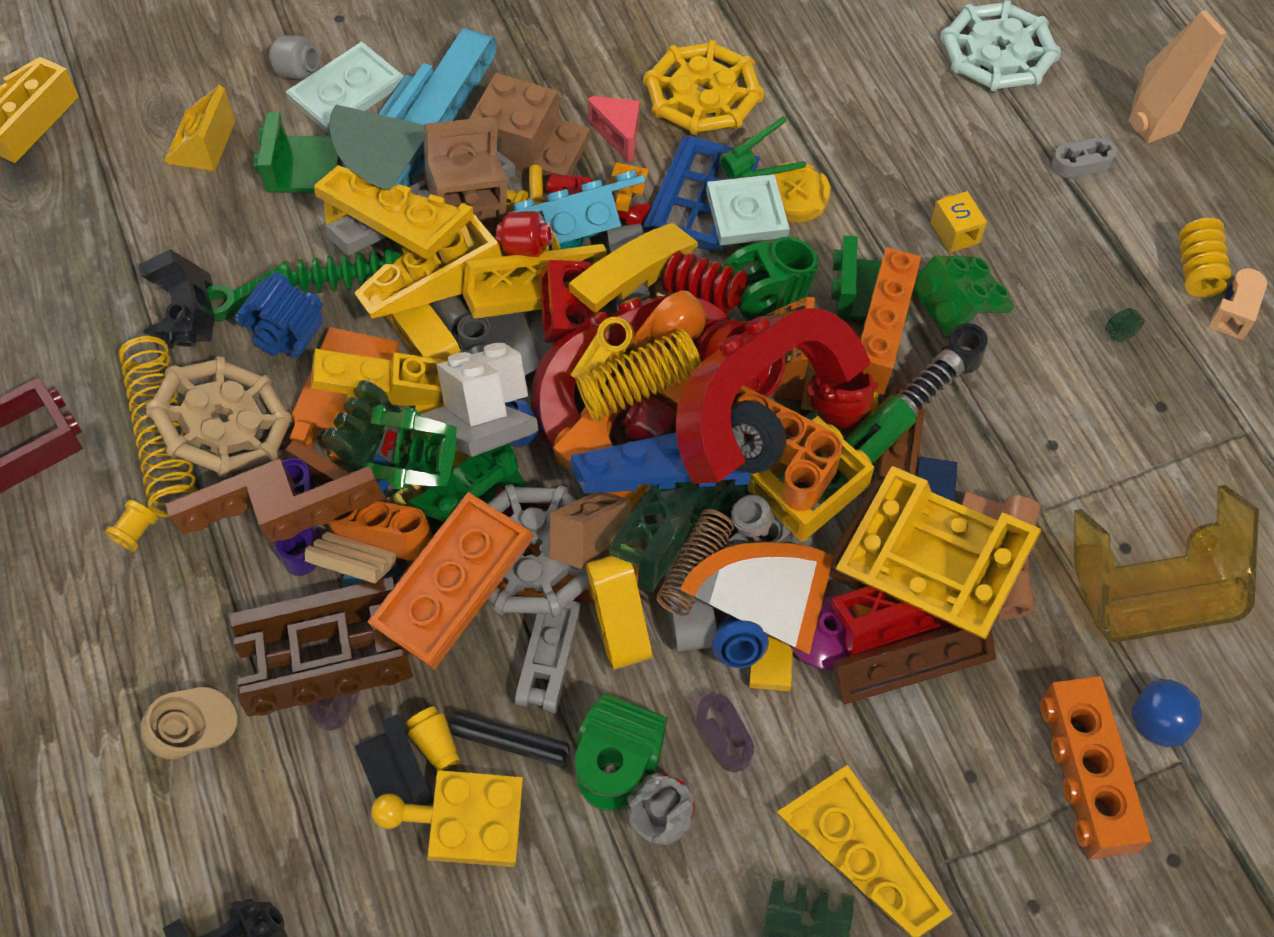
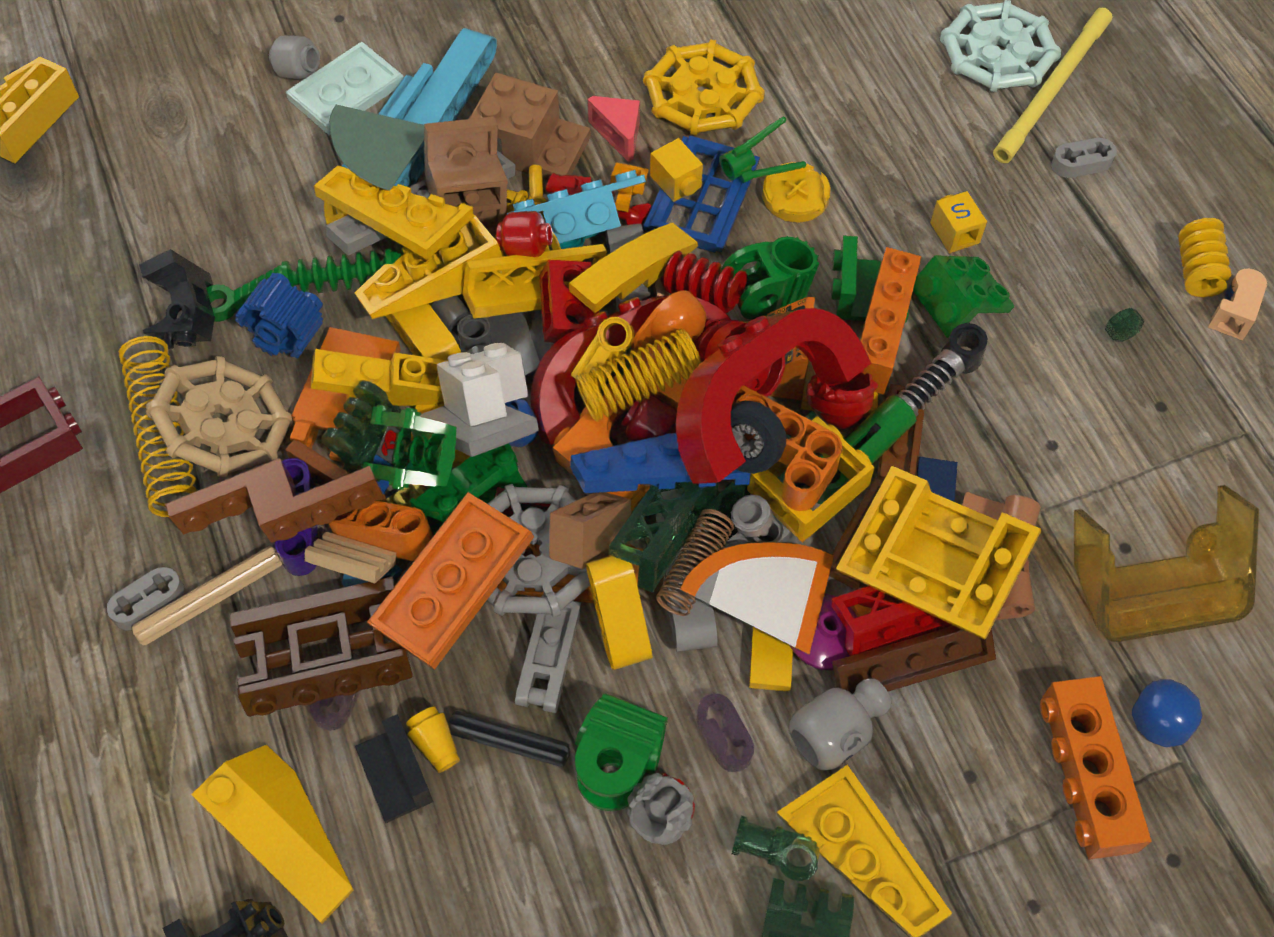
(131, 525): yellow bush -> none
(144, 597): none -> light grey beam
(188, 722): tan cap -> none
(203, 132): yellow slope -> none
(206, 595): none -> tan axle
(273, 820): none -> yellow wedge
(292, 161): green bracket -> none
(470, 817): yellow plate -> none
(676, 170): none -> yellow brick
(739, 643): blue cone -> none
(747, 209): light aqua tile -> none
(774, 846): none -> clear green connector
(838, 723): none -> light grey piece
(1016, 135): none -> light yellow piece
(1175, 79): light nougat wedge -> none

